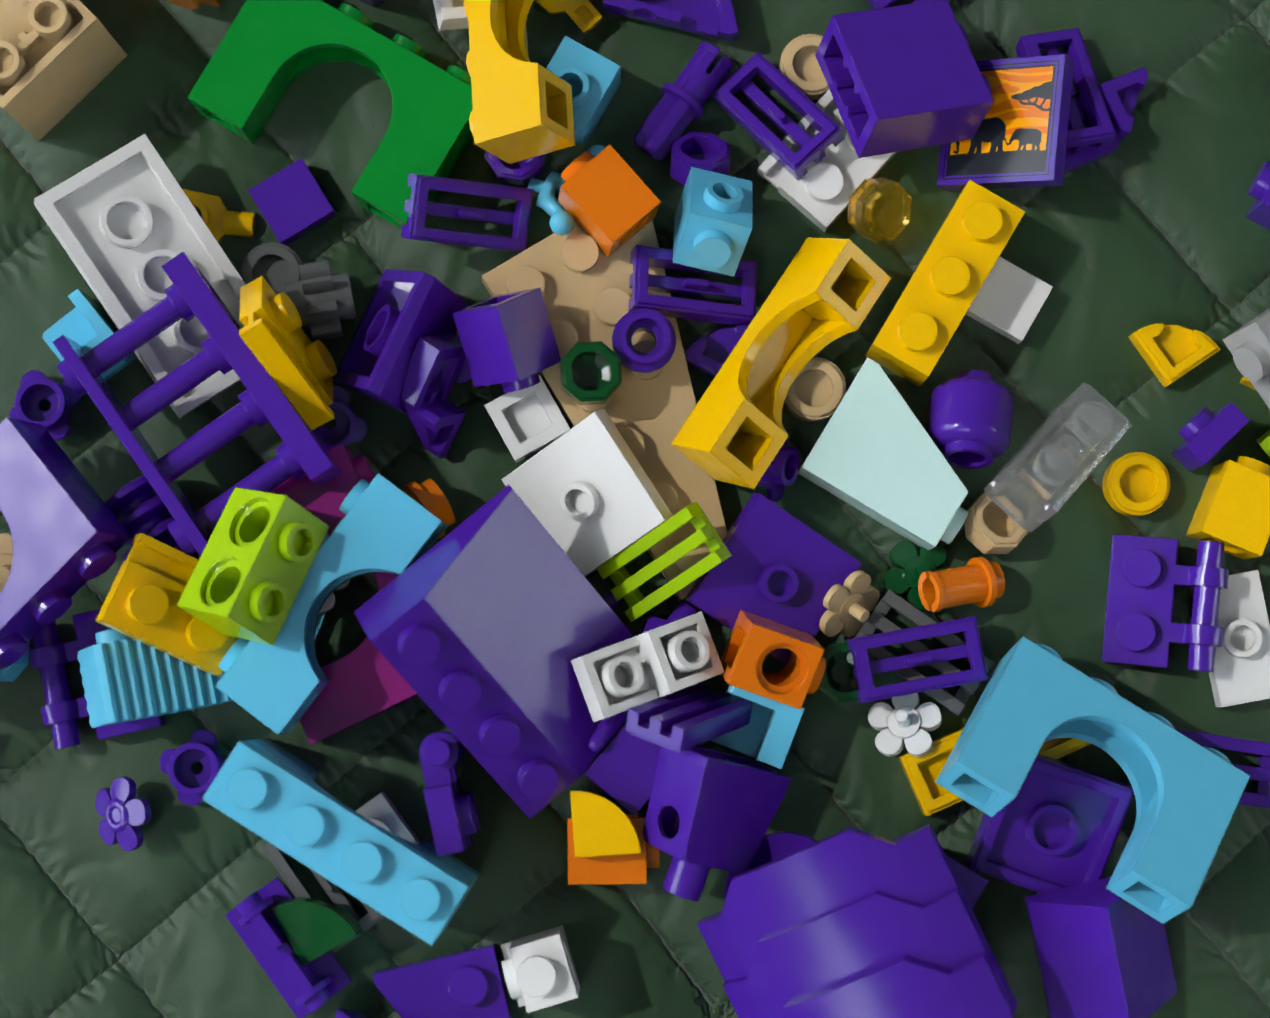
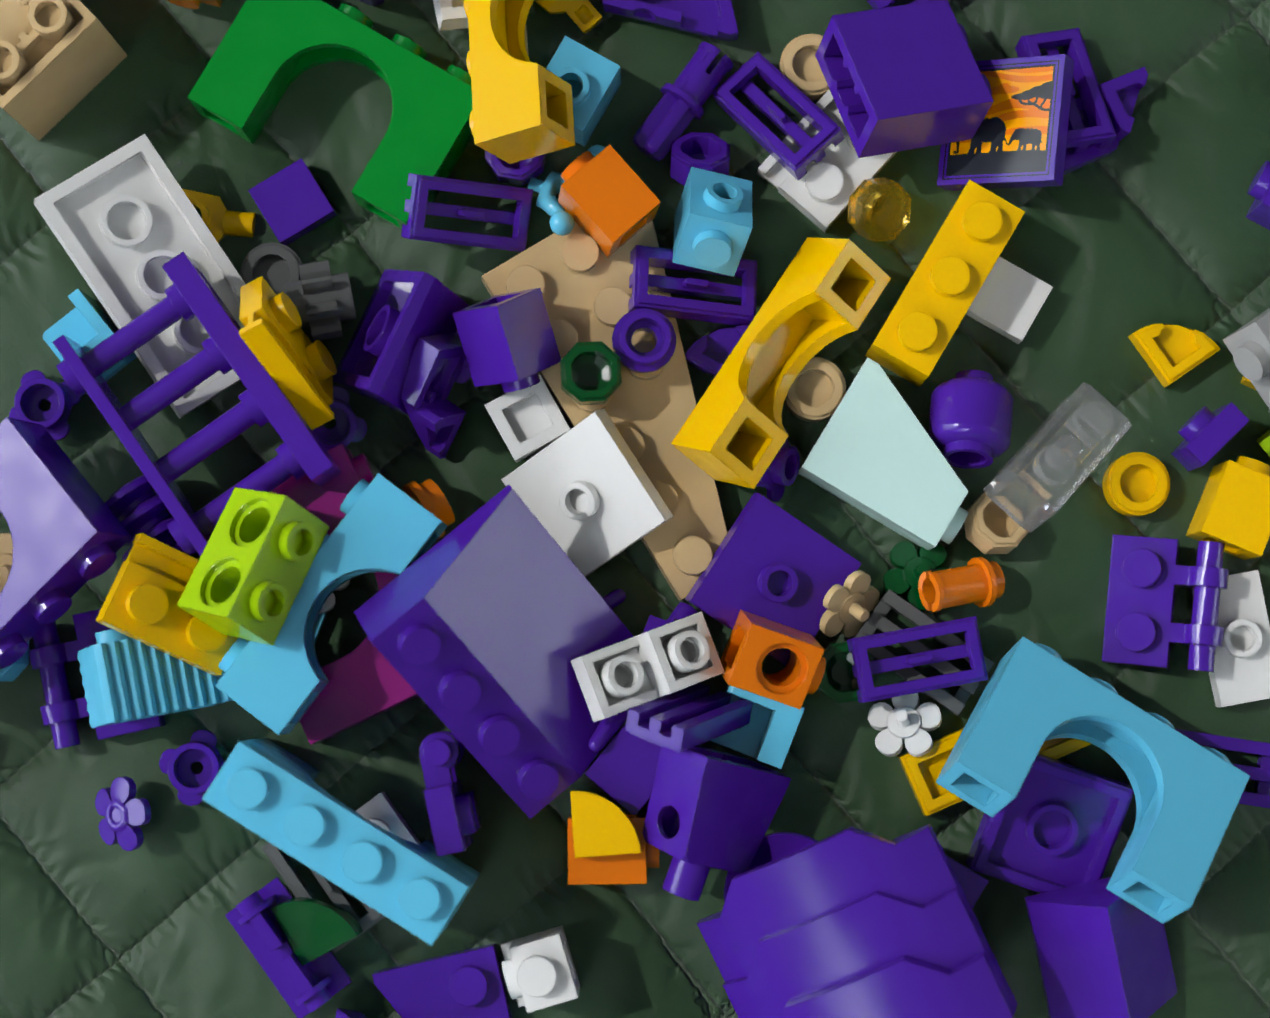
(628, 585): lime tile -> none

